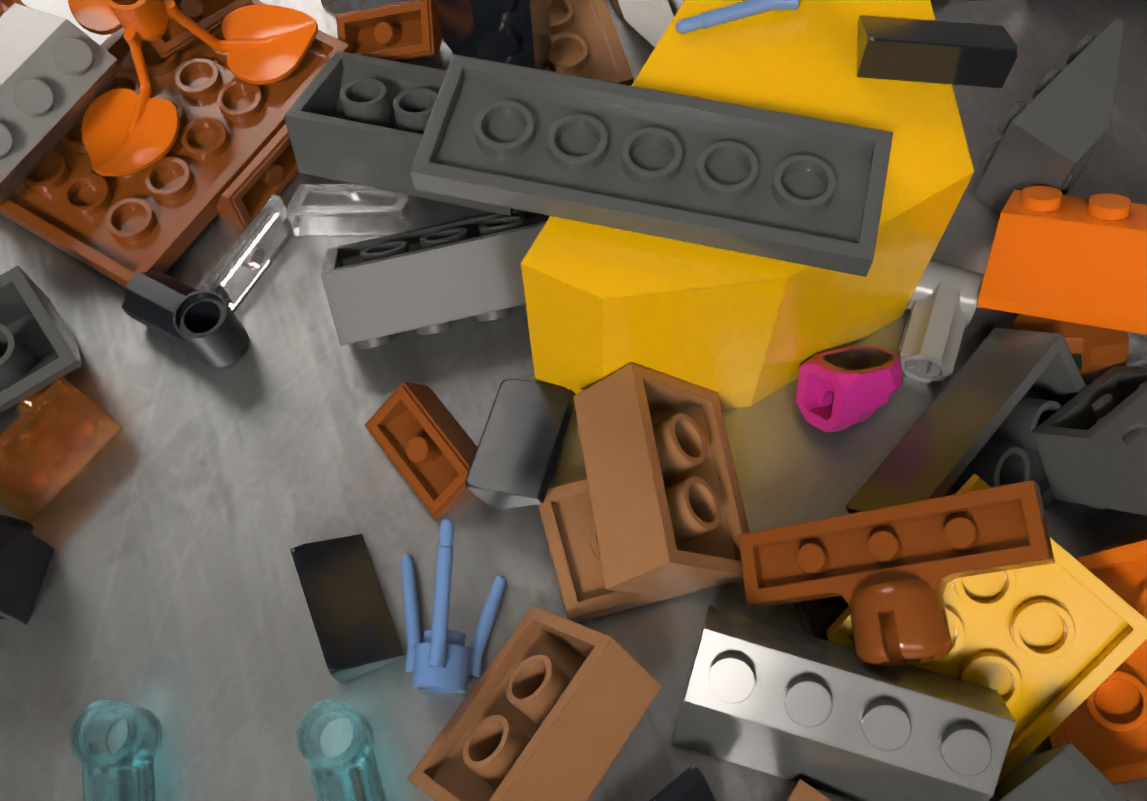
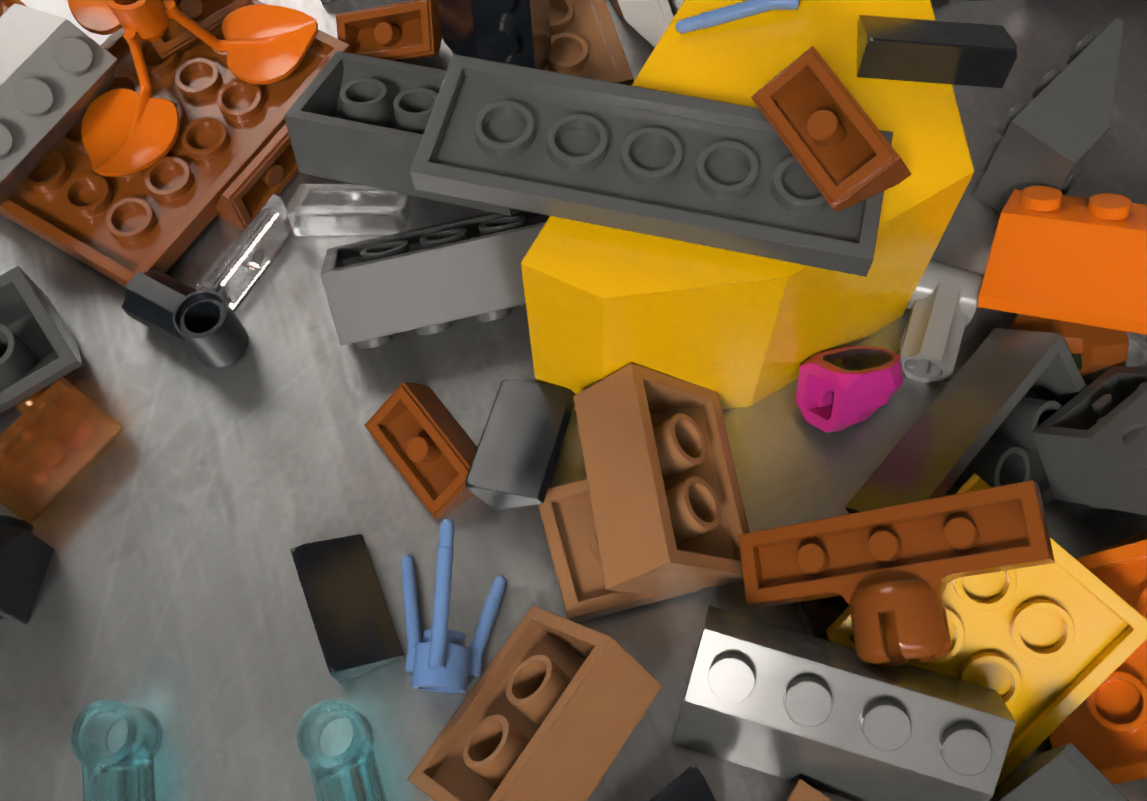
(829, 132): none -> dark orange slope

